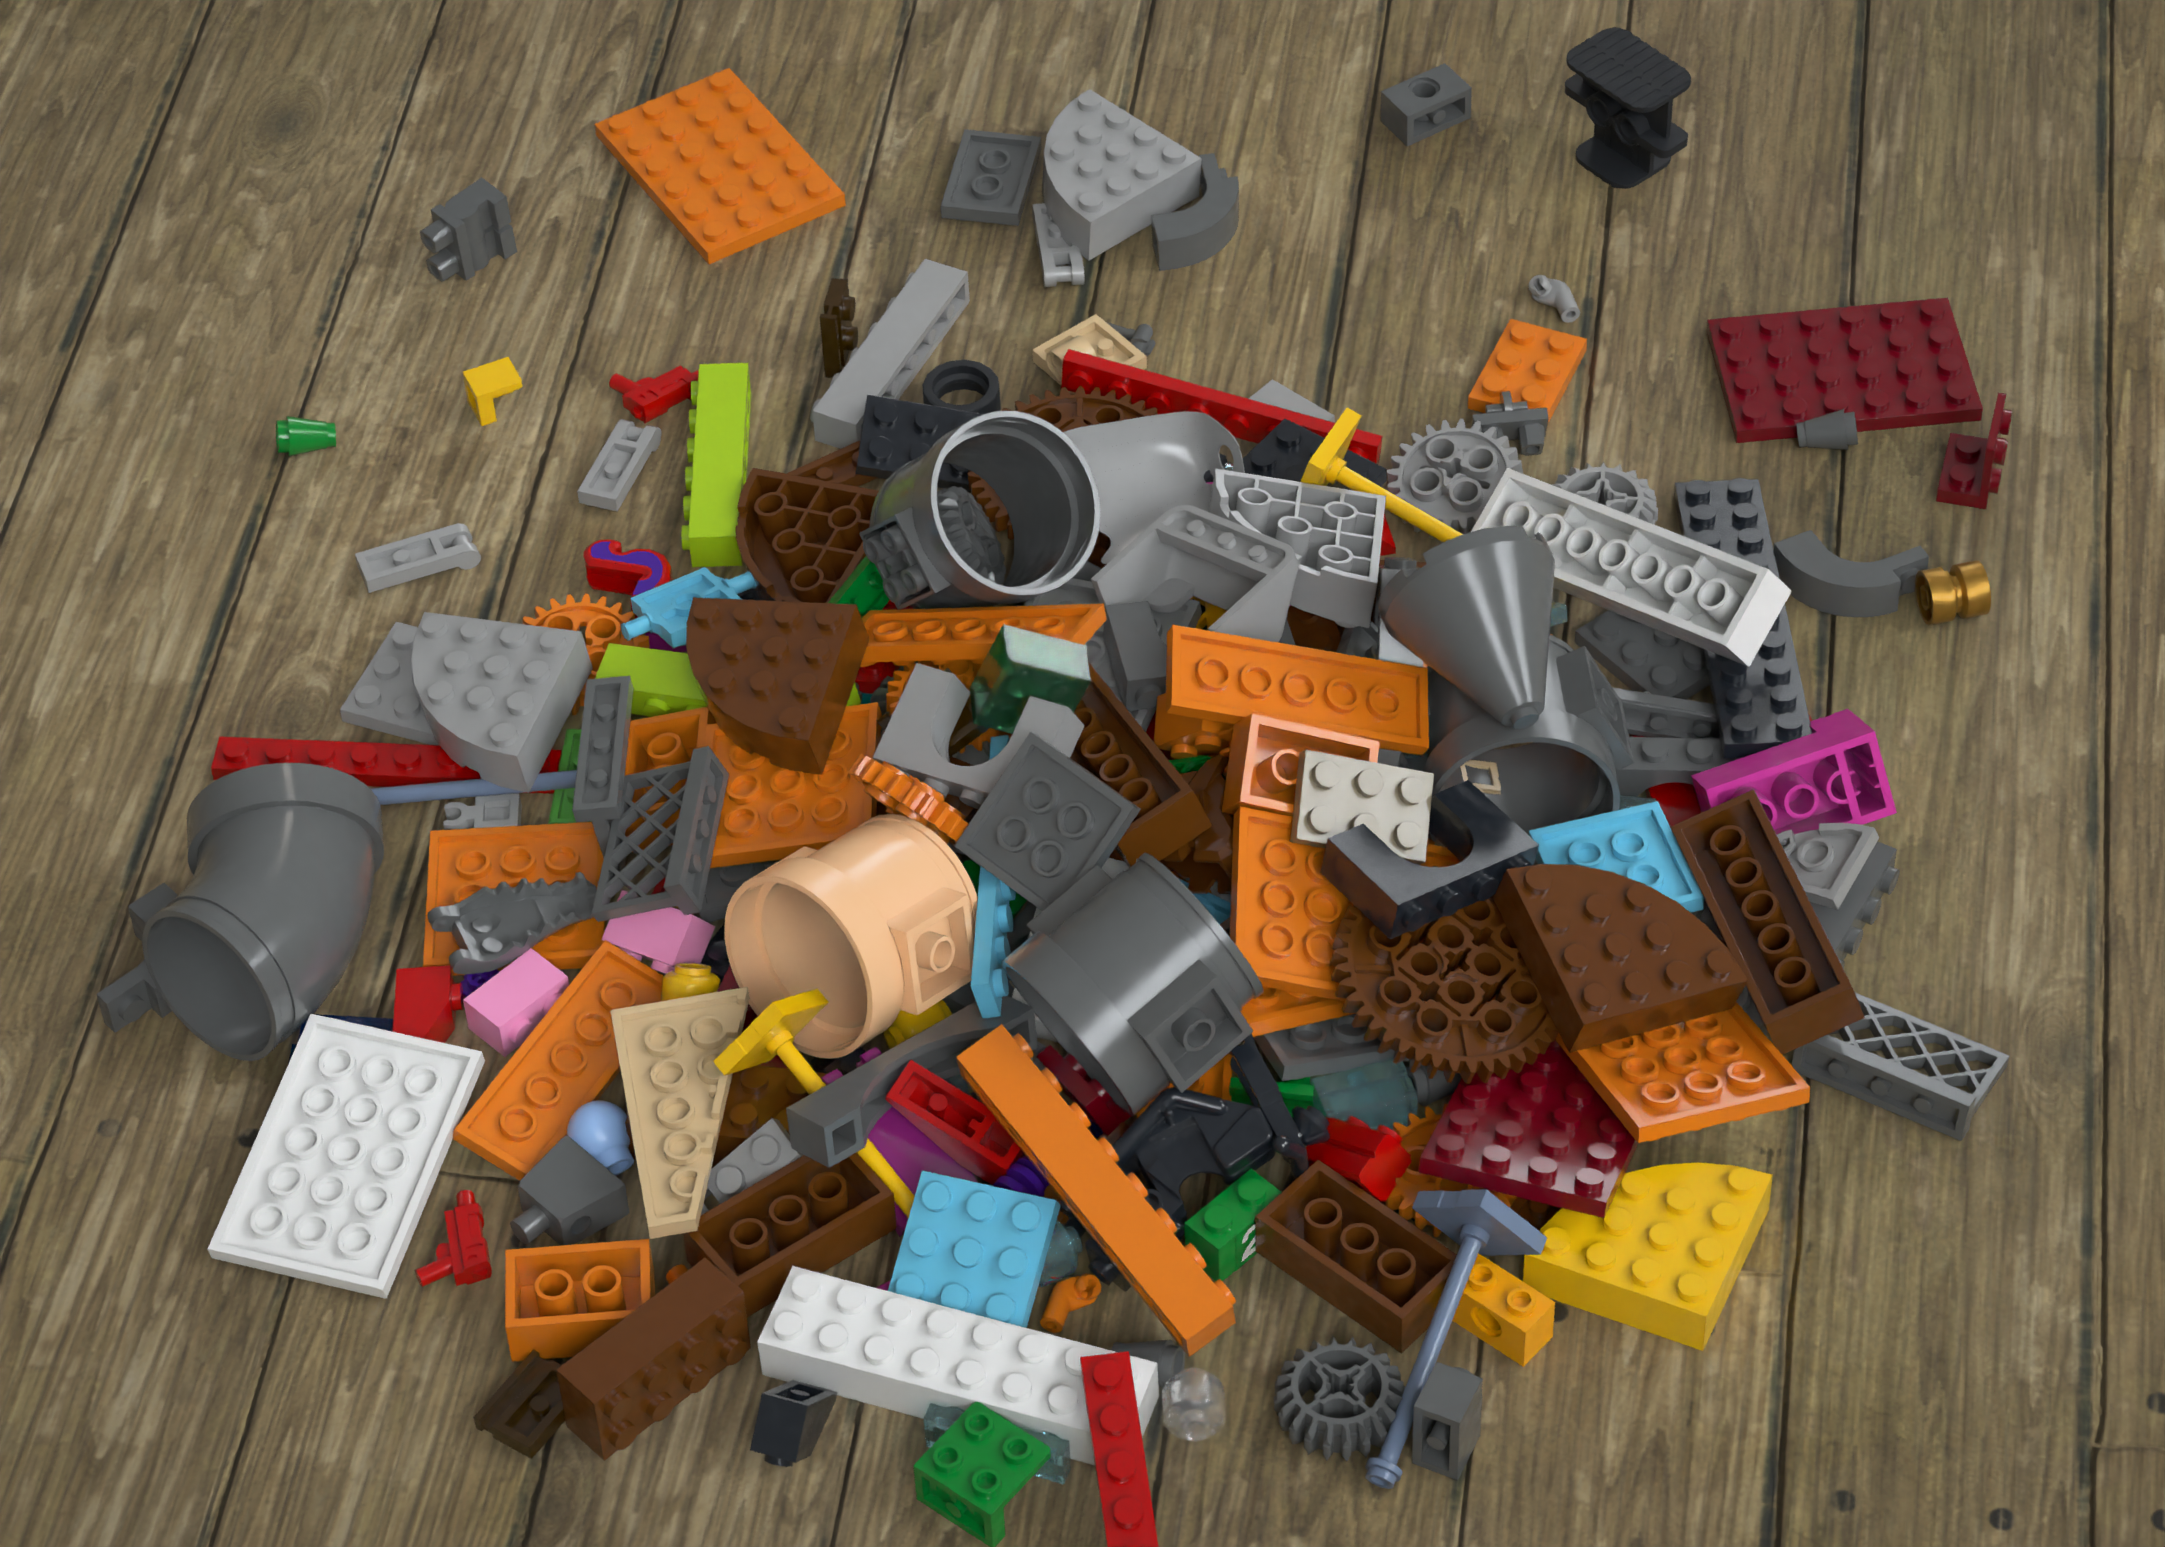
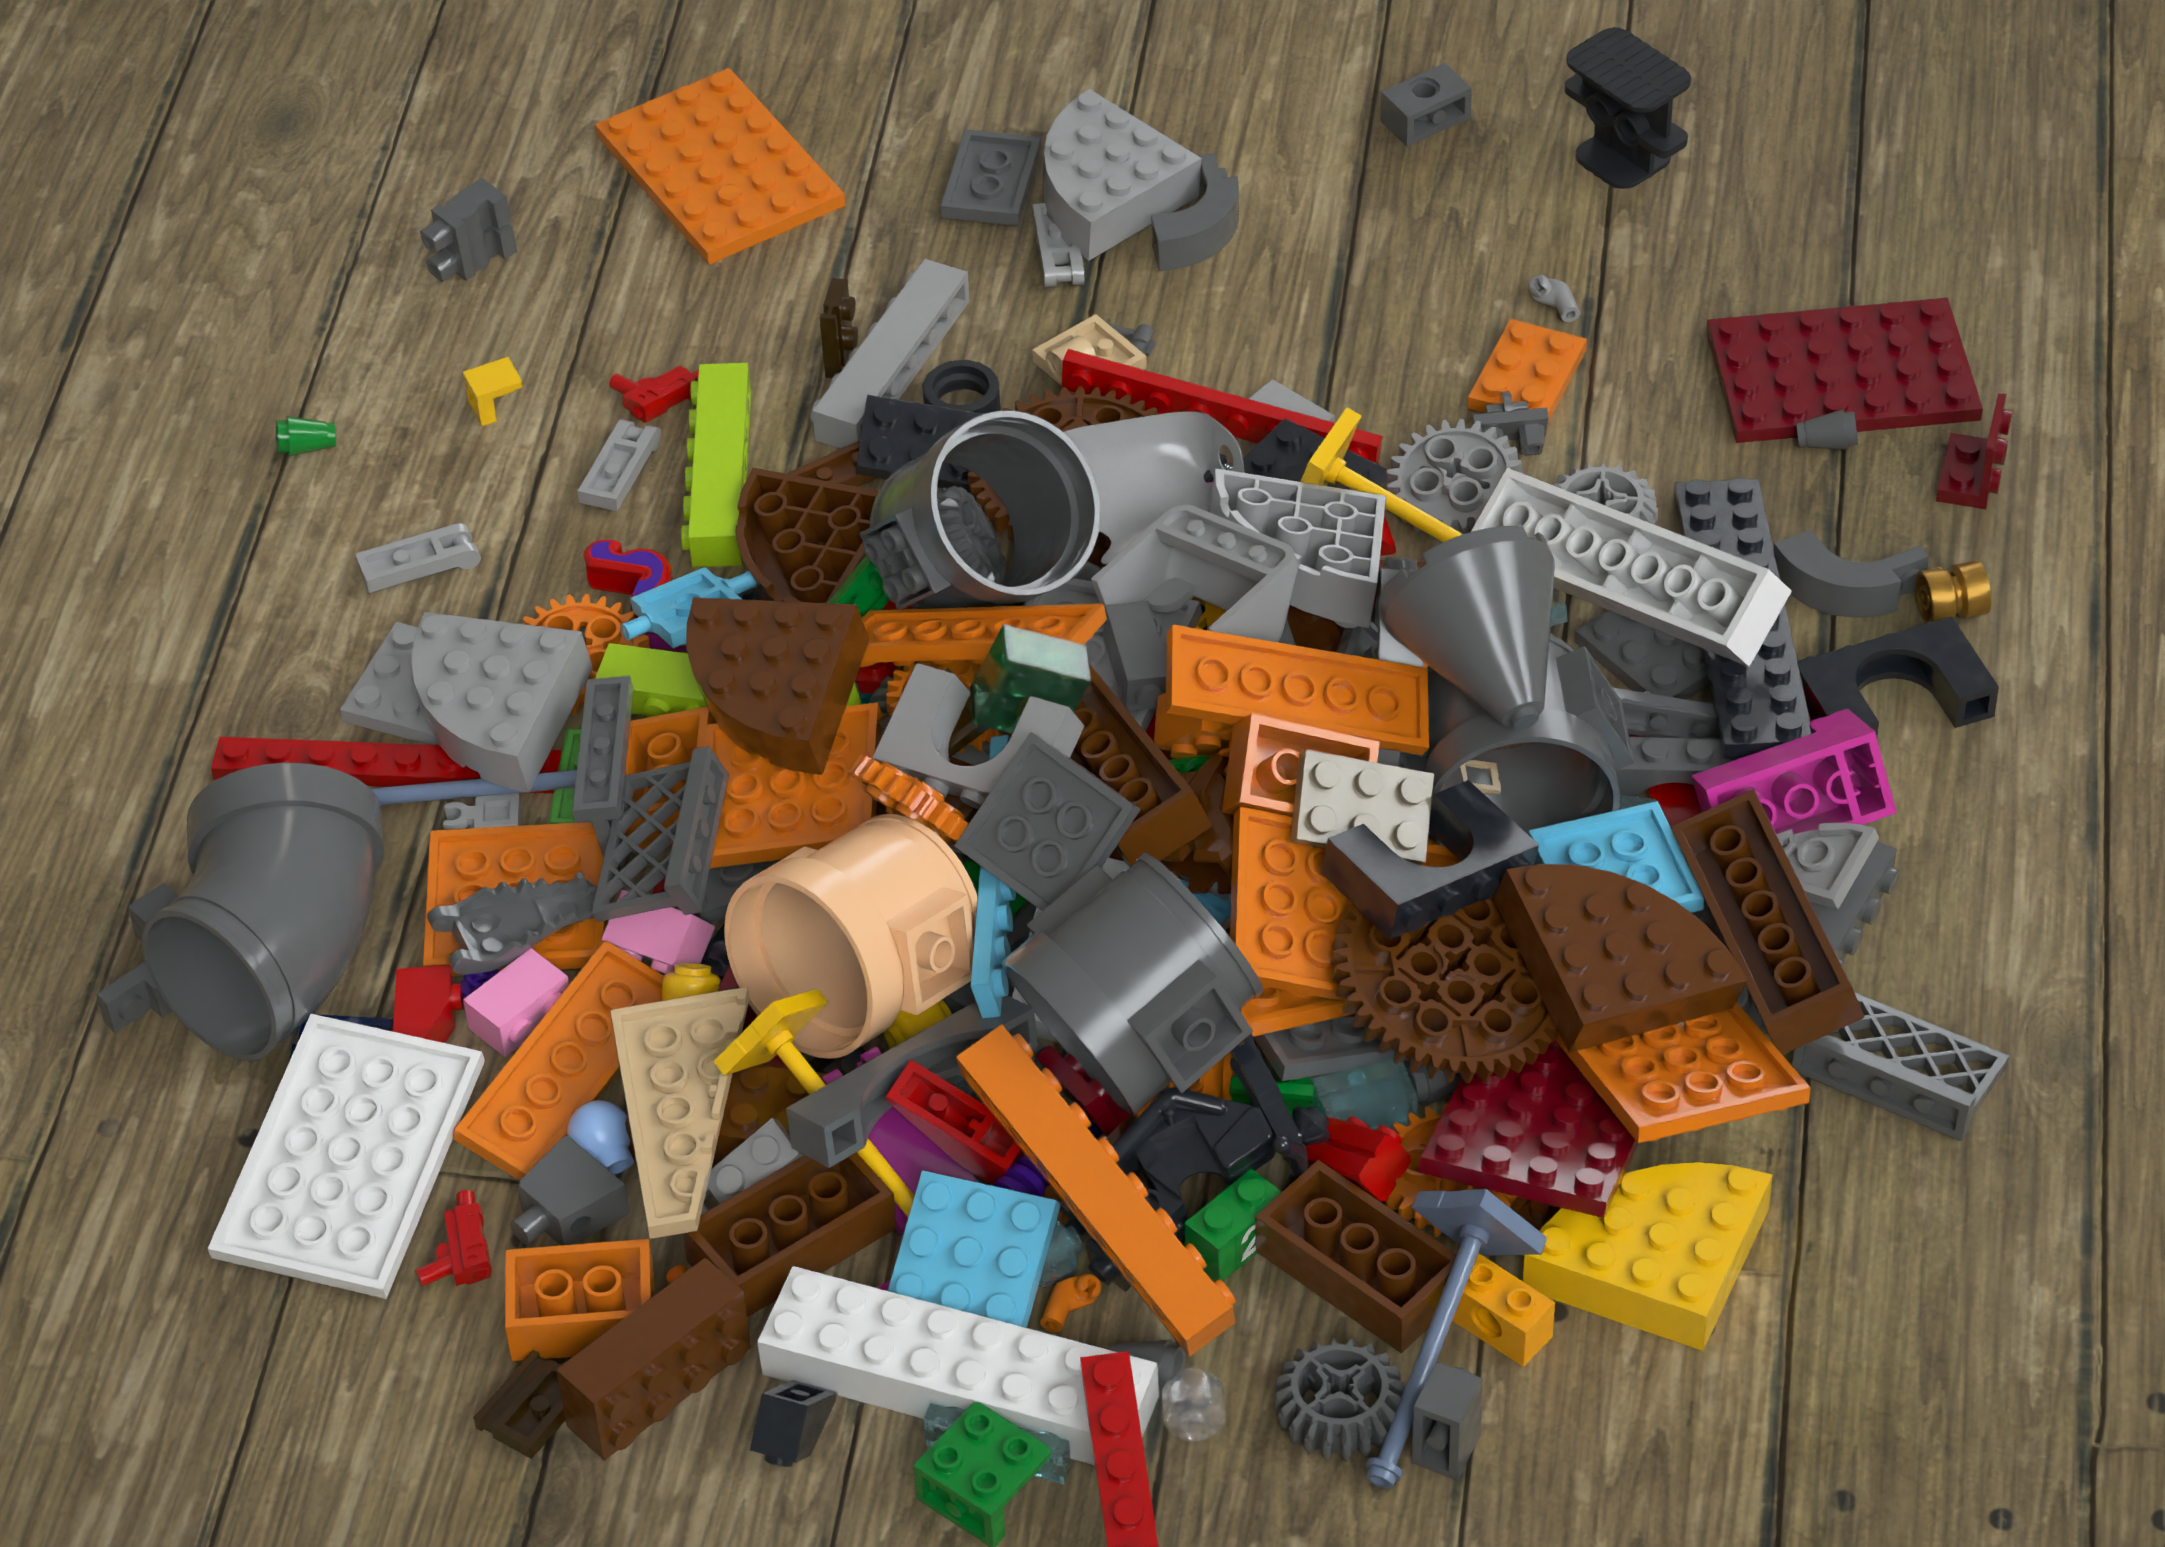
(1929, 655): none -> black arch

